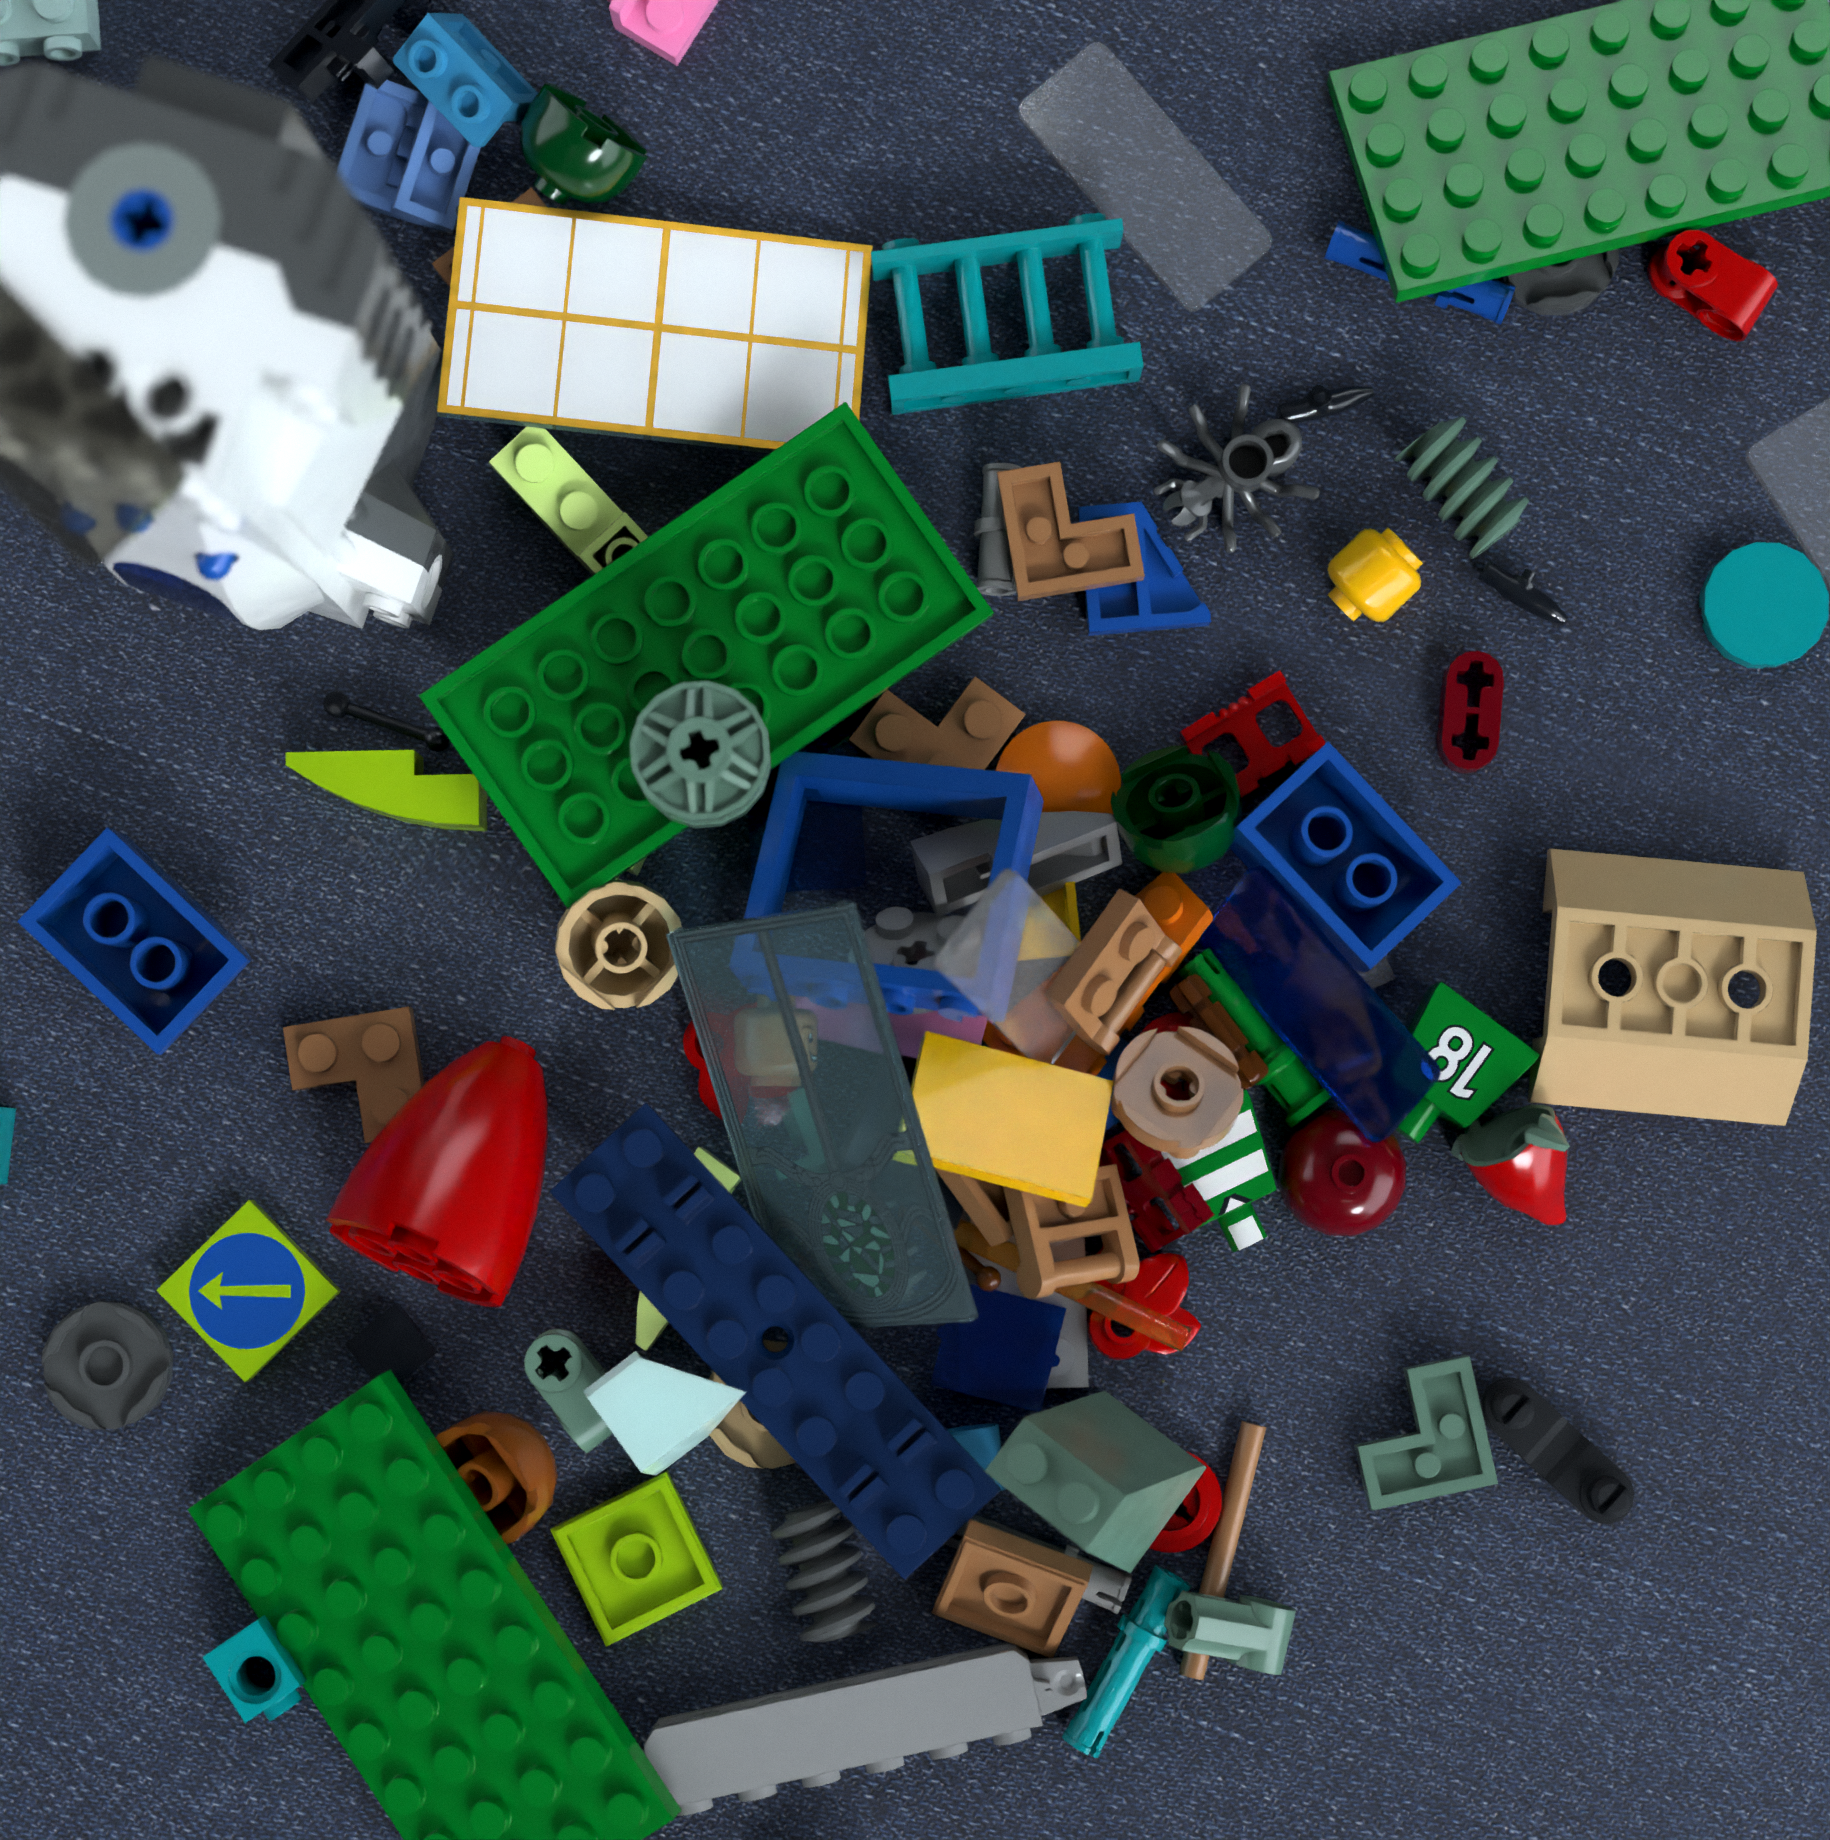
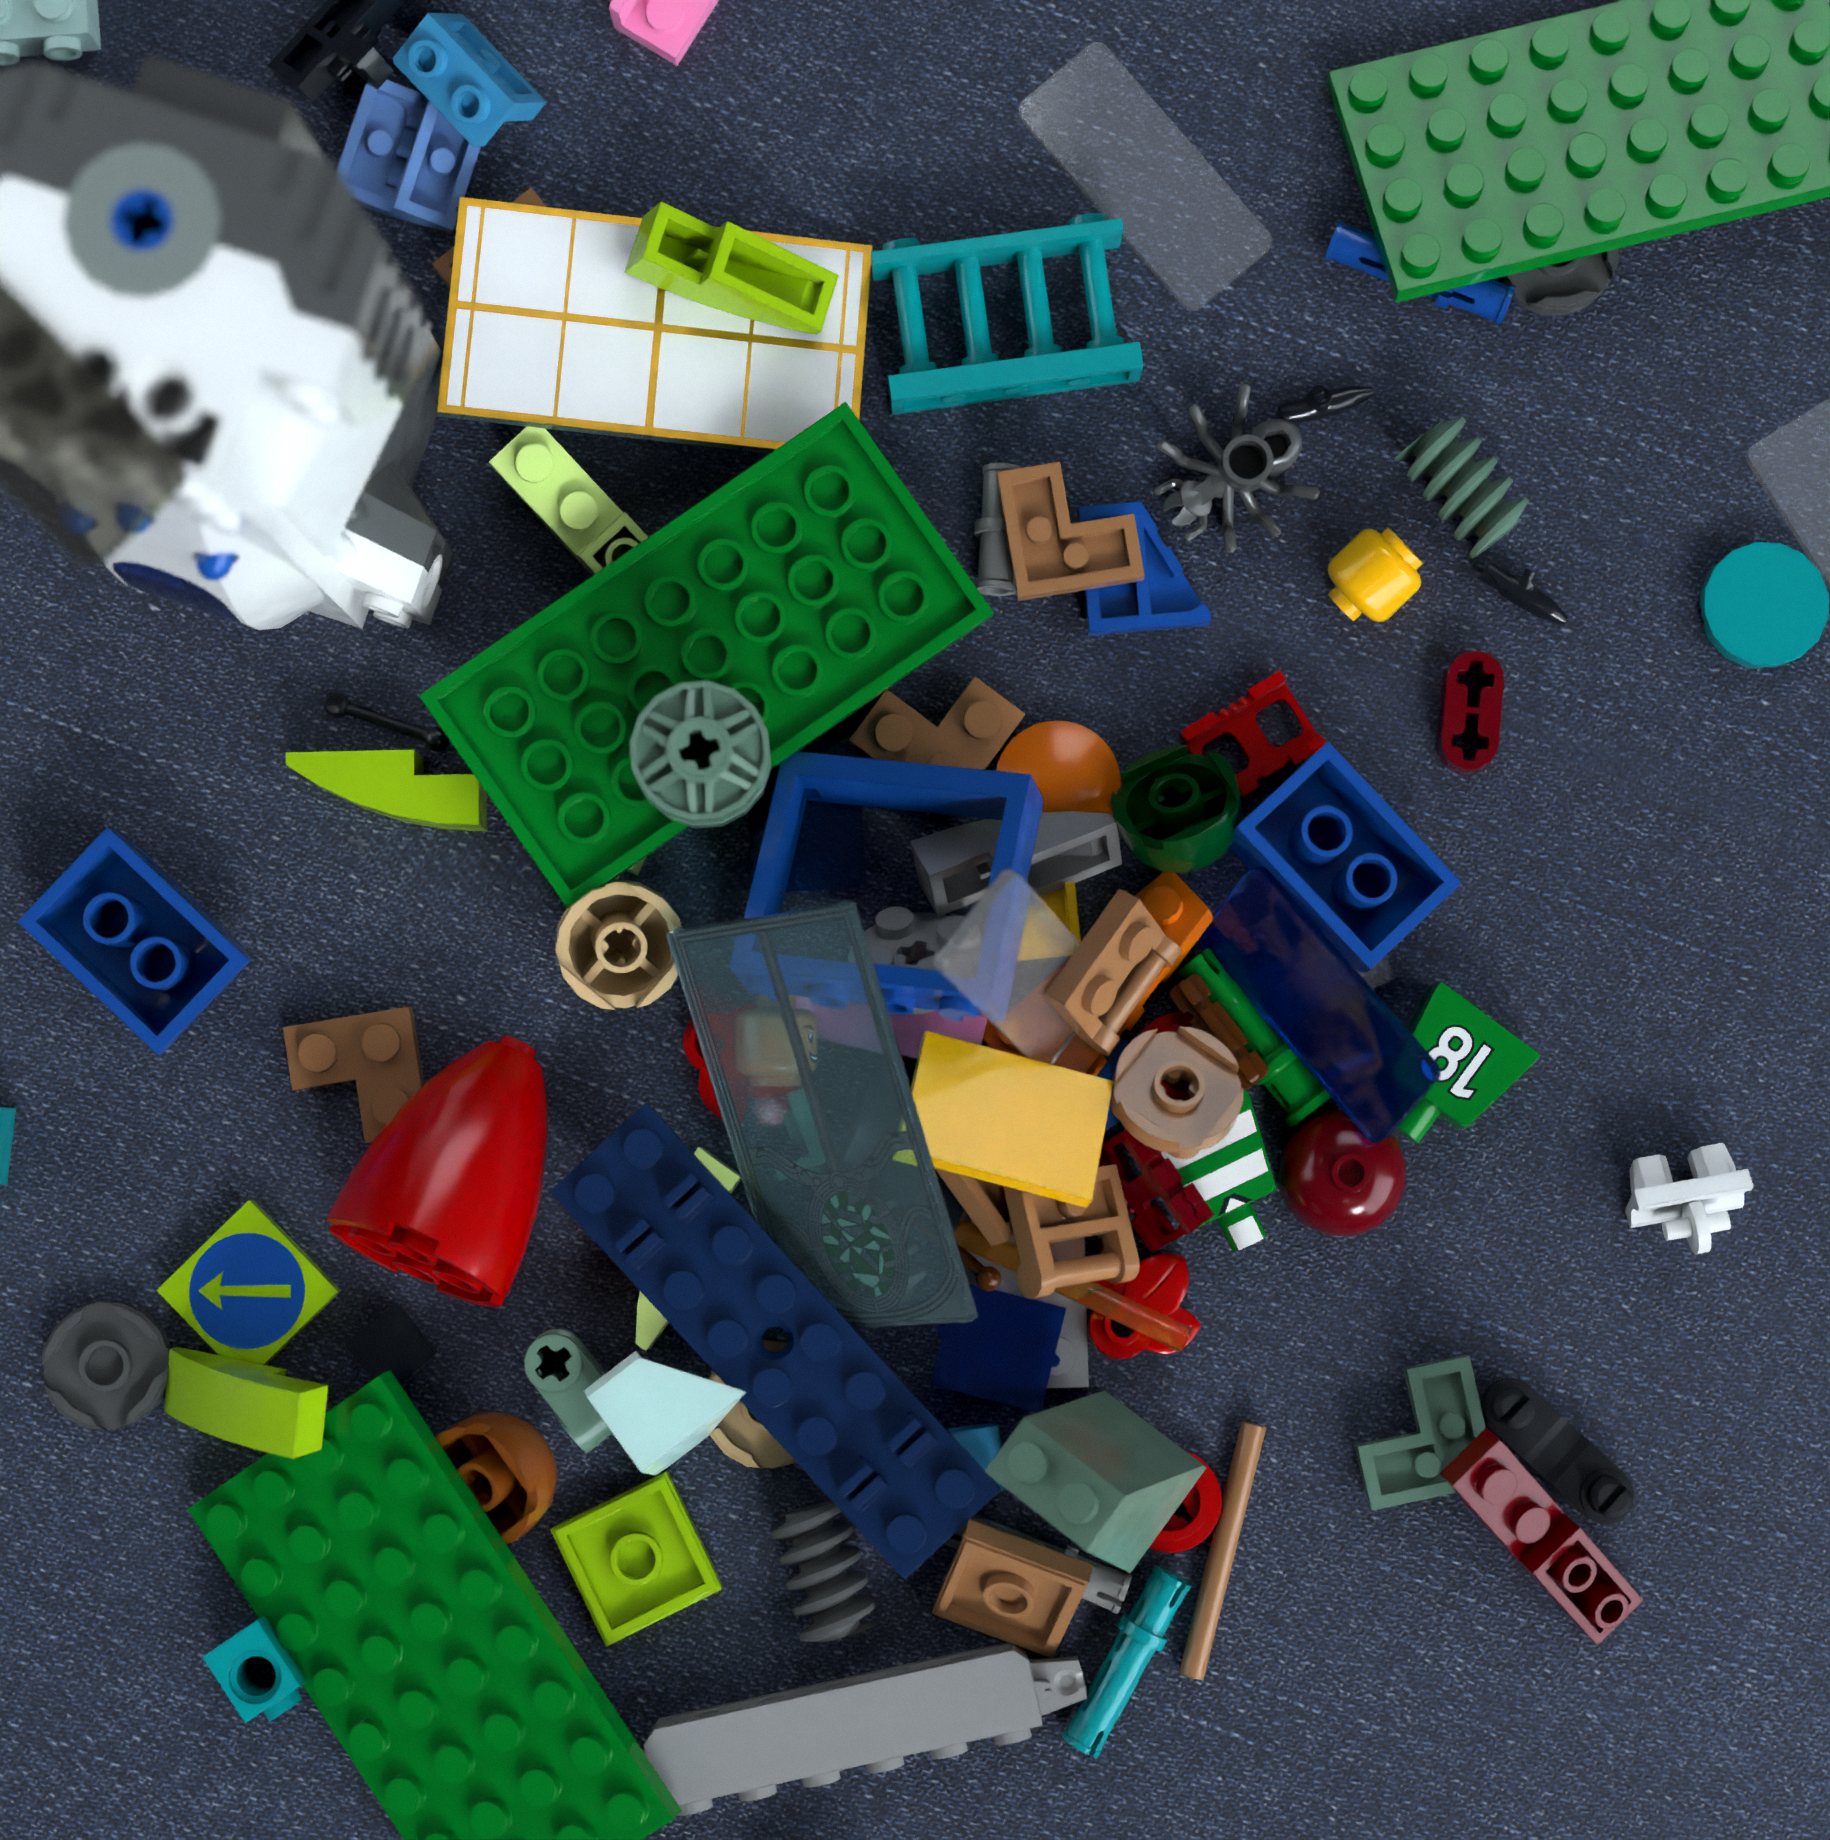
(246, 1403): none -> lime slope
(576, 149): dark green cylinder -> none
(730, 270): none -> lime slope
(1243, 1632): sand green piece -> none
(1520, 1160): hat -> none
(1540, 1536): none -> dark red slope
(1675, 1033): tan slope -> none
(1690, 1206): none -> white hips
(1721, 285): red piece -> none

